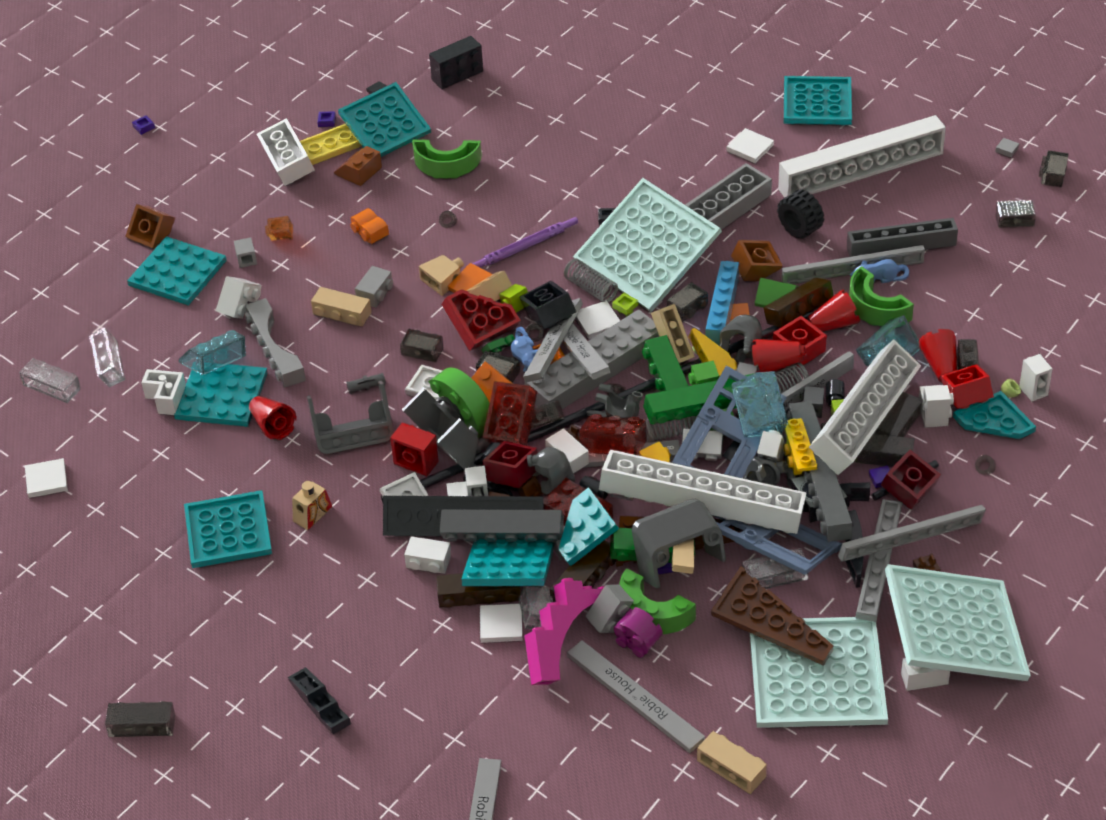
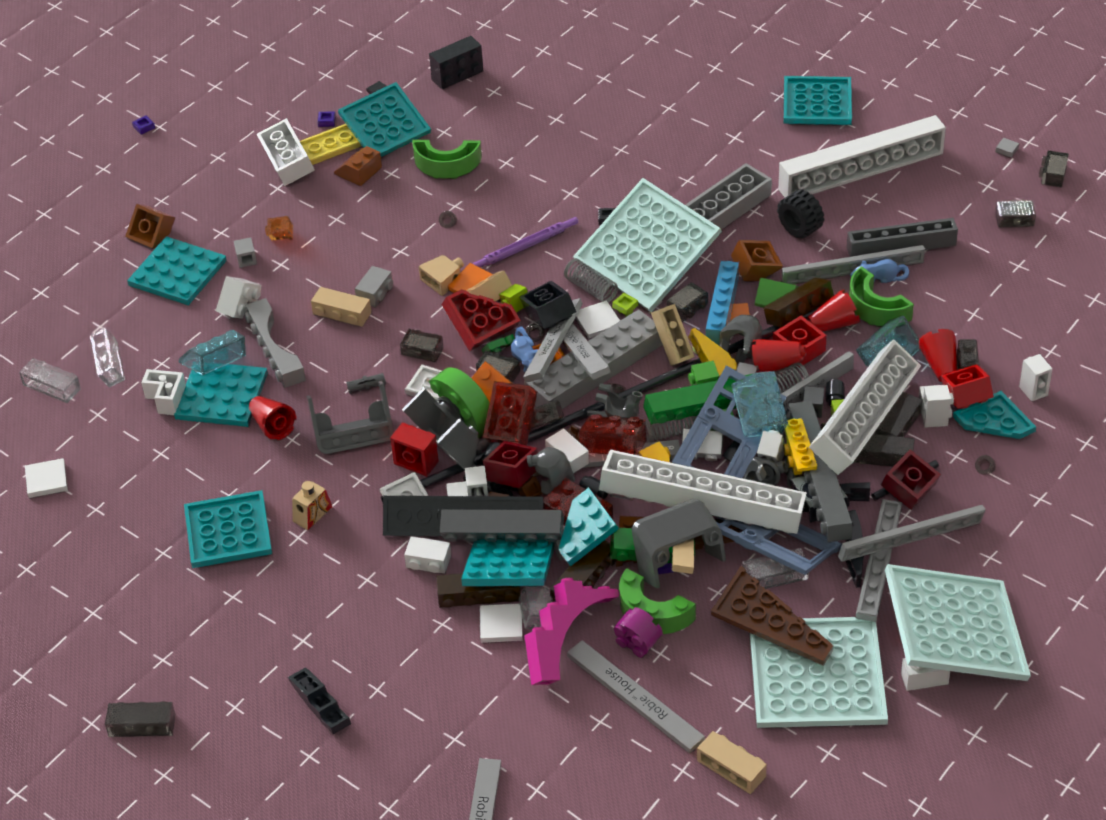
(369, 226): orange brick -> none
(609, 608): light grey brick -> none
(663, 364): green brick -> none
(750, 145): white tile -> none
(877, 475): dark purple tile -> none
(927, 563): reddish brown tile -> none
(1010, 388): yellowish green piece -> none

